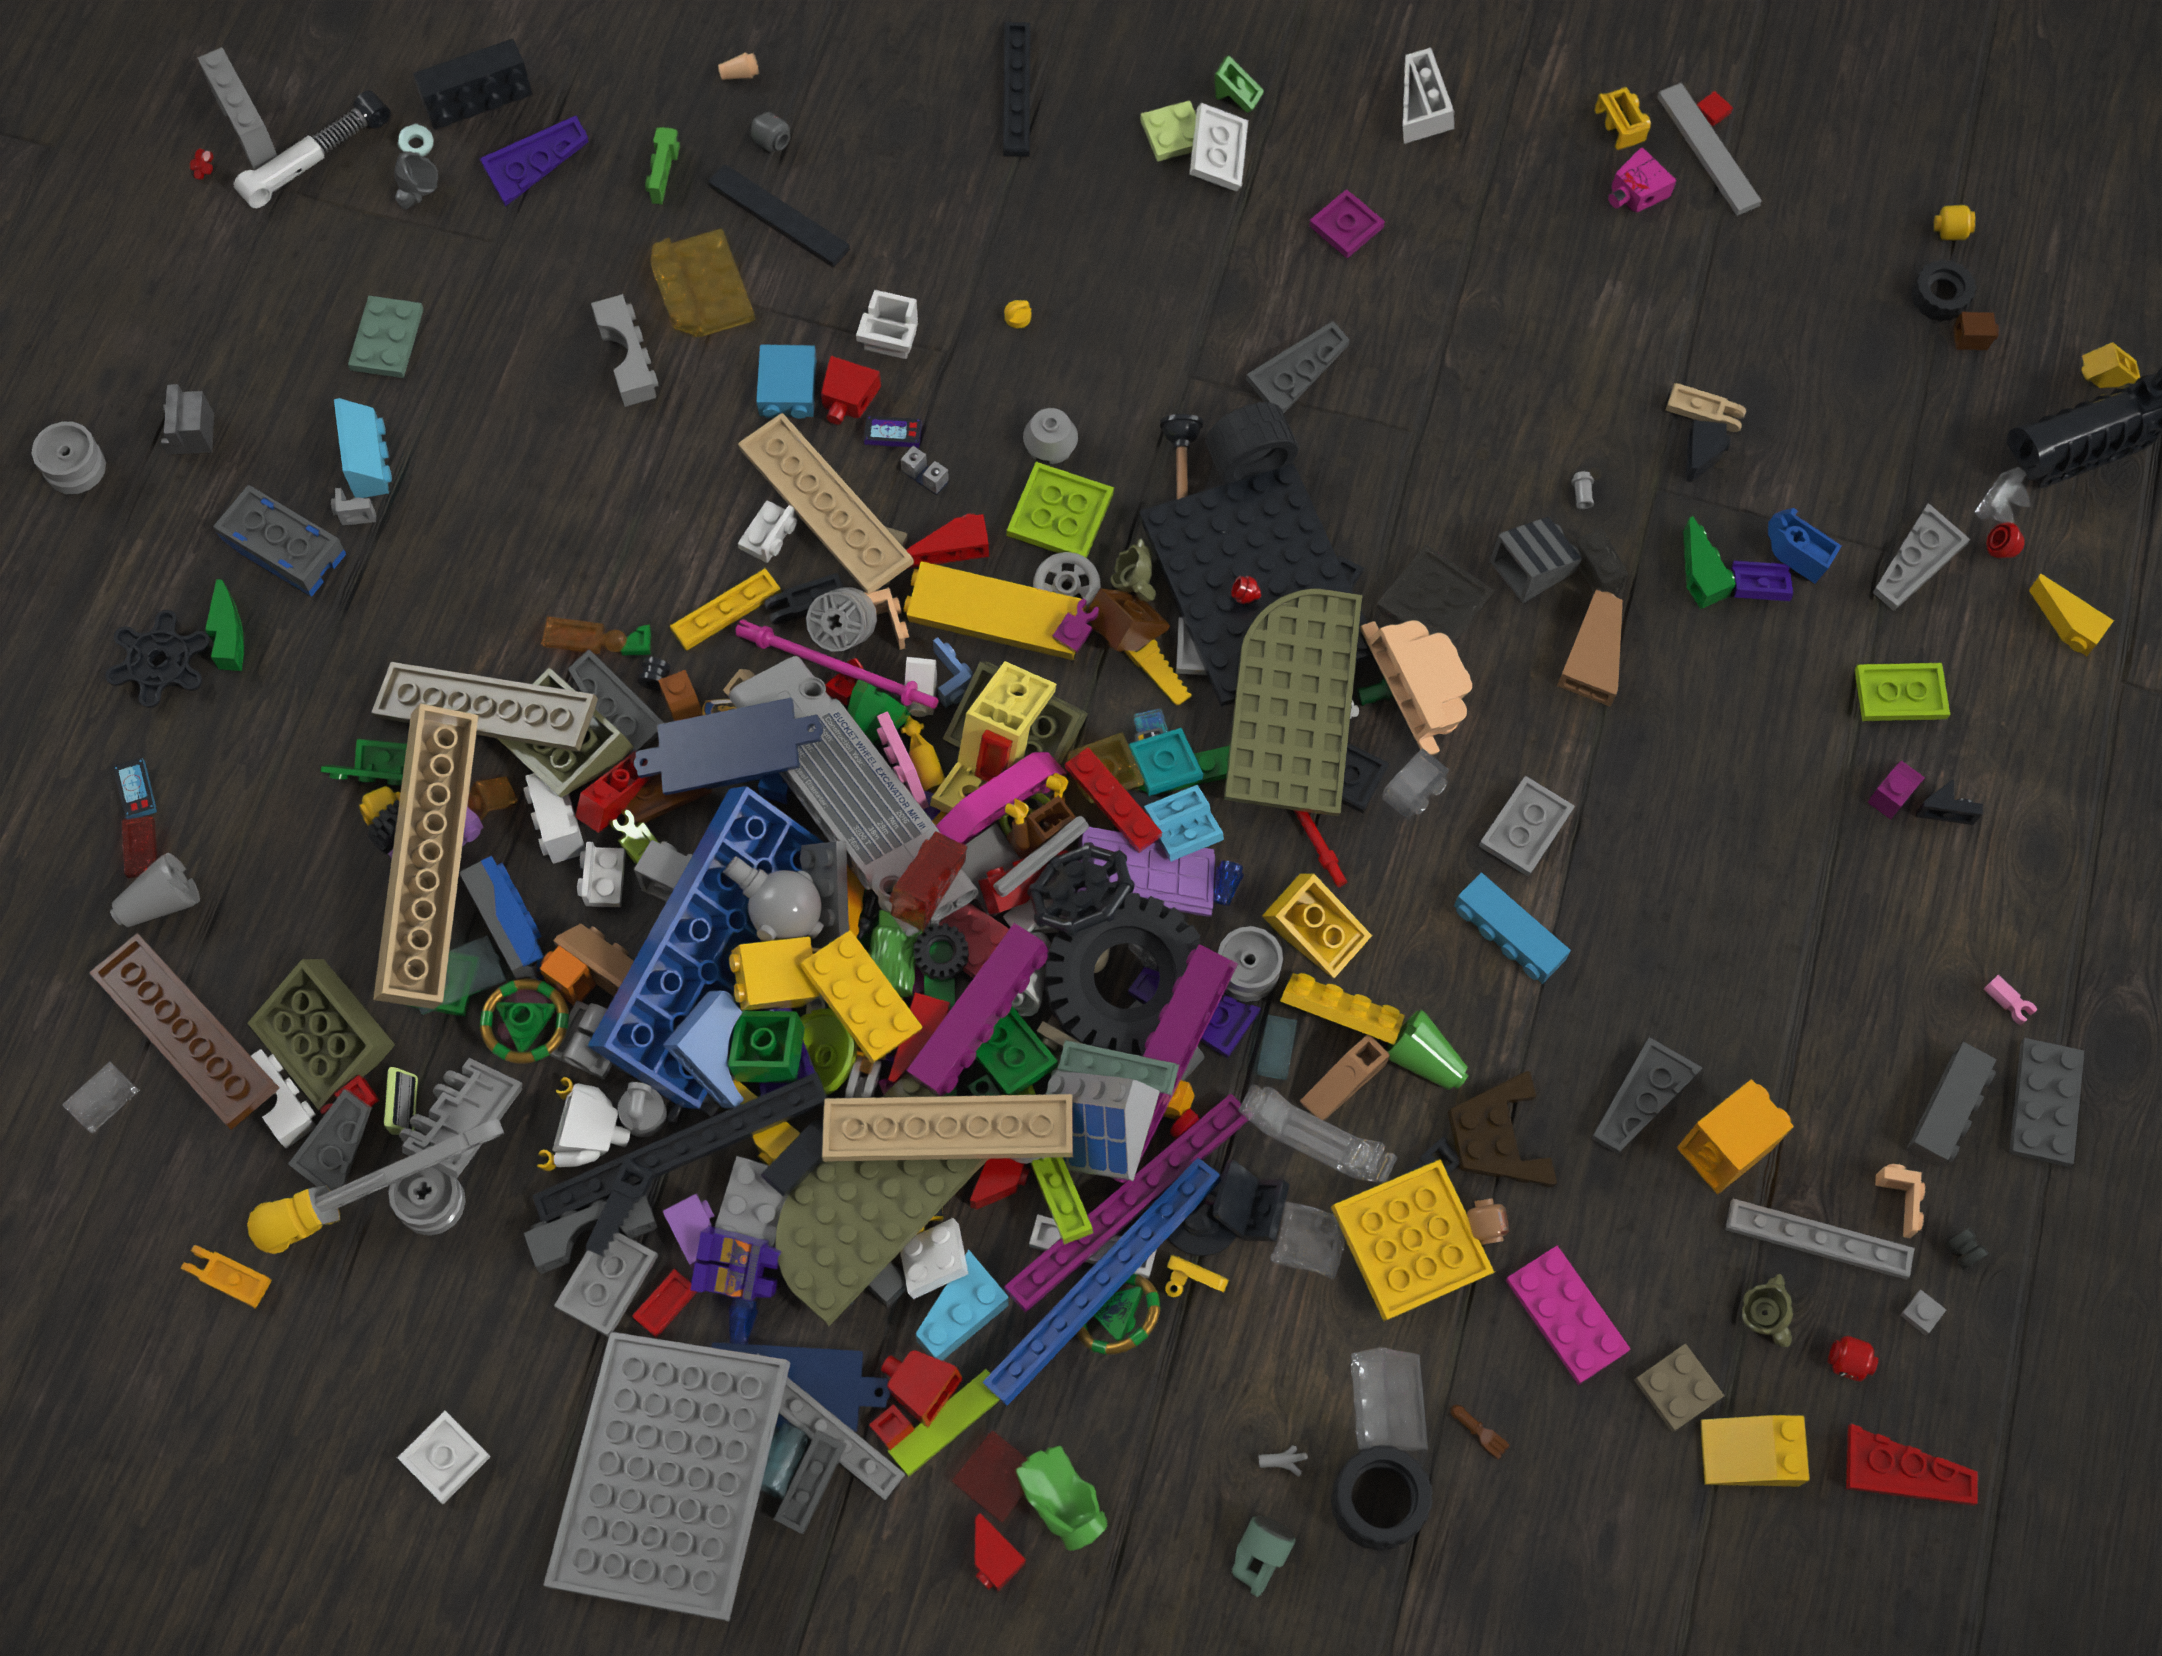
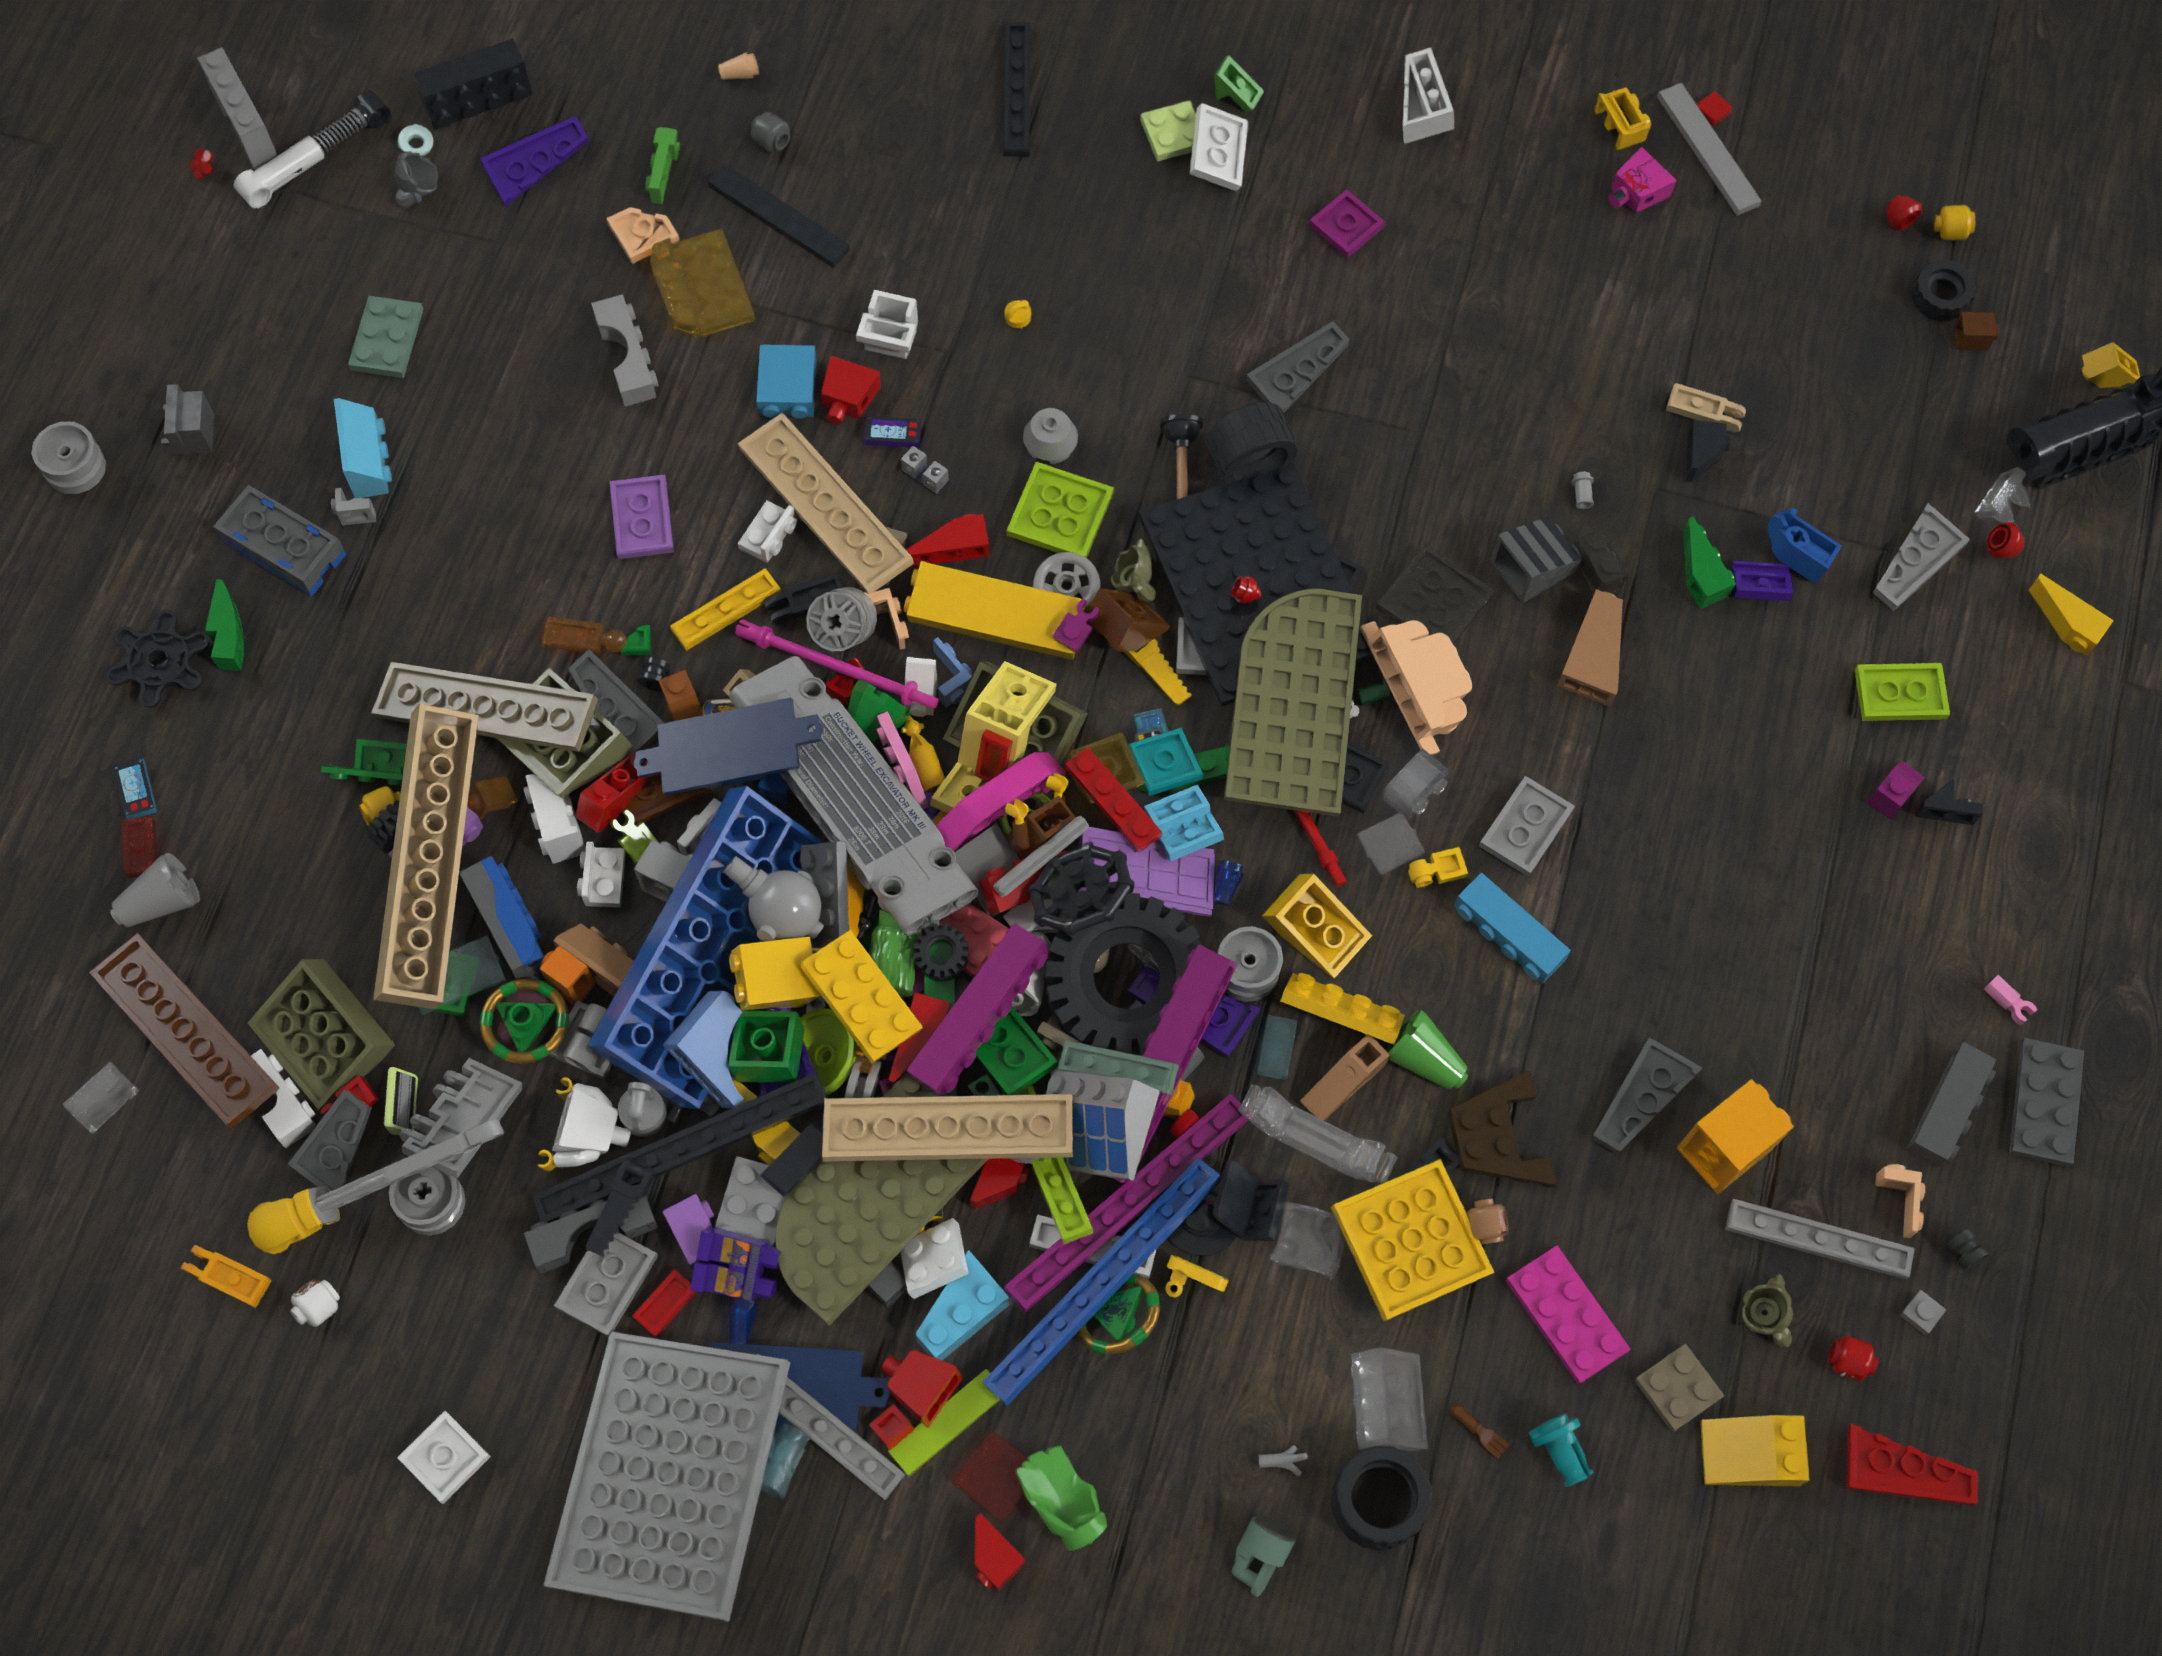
(314, 1302): none -> white head
(640, 231): none -> light nougat plate
(641, 516): none -> medium lavender tile
(696, 828): none -> white plate
(810, 1482): dark grey plate -> none
(927, 880): clear red wedge -> none
(1391, 843): none -> clear piece
(1446, 865): none -> yellow plate
(1563, 1447): none -> teal piece
(1903, 212): none -> red cone

